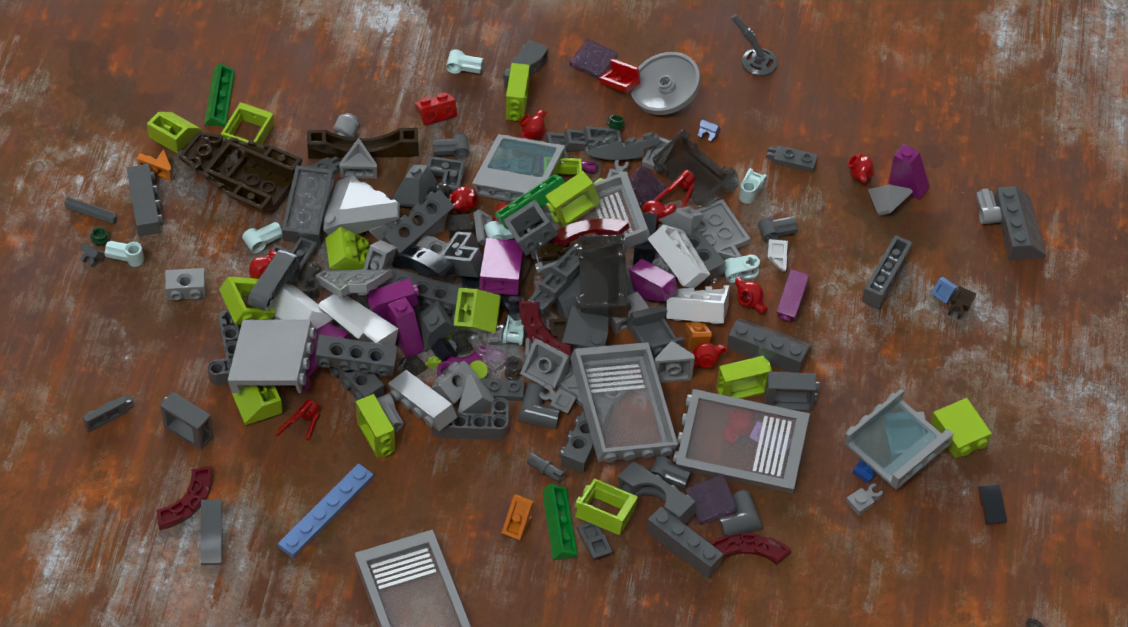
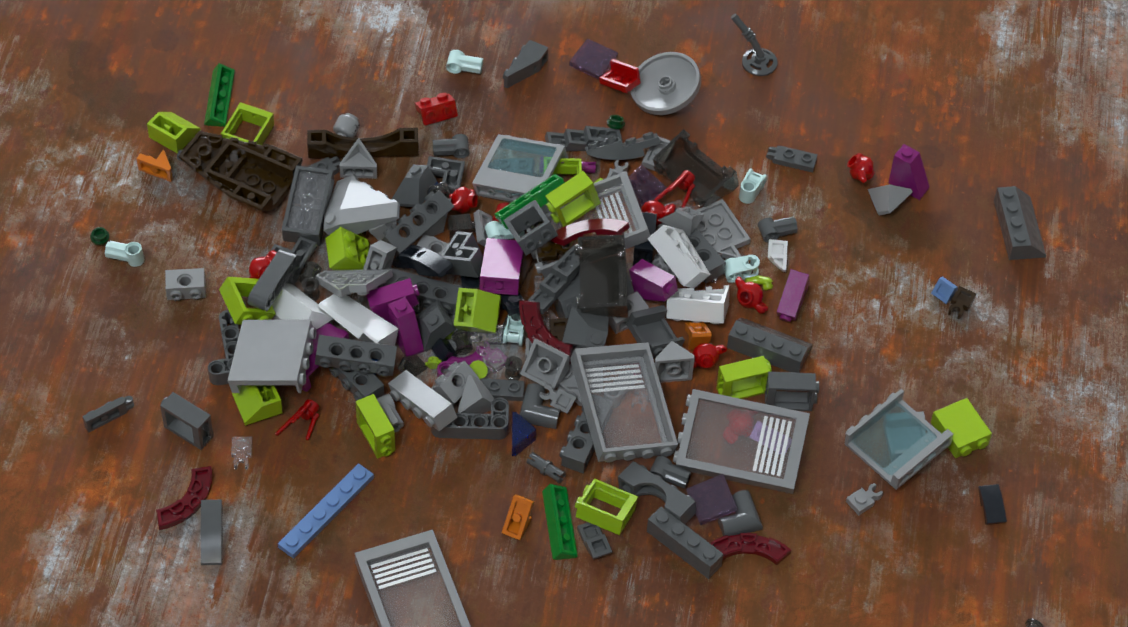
(90, 210): dark grey axle -> none
(91, 252): dark grey tile -> none
(143, 200): dark grey brick -> none
(241, 451): none -> clear plate
(257, 239): light aqua piece -> none
(517, 91): lime window -> none
(522, 434): none -> clear blue slope
(533, 126): red piece -> none
(707, 127): tile -> none
(766, 281): none -> lime arm
(864, 472): blue tile -> none
(886, 272): dark grey brick -> none
(988, 211): light grey piece -> none

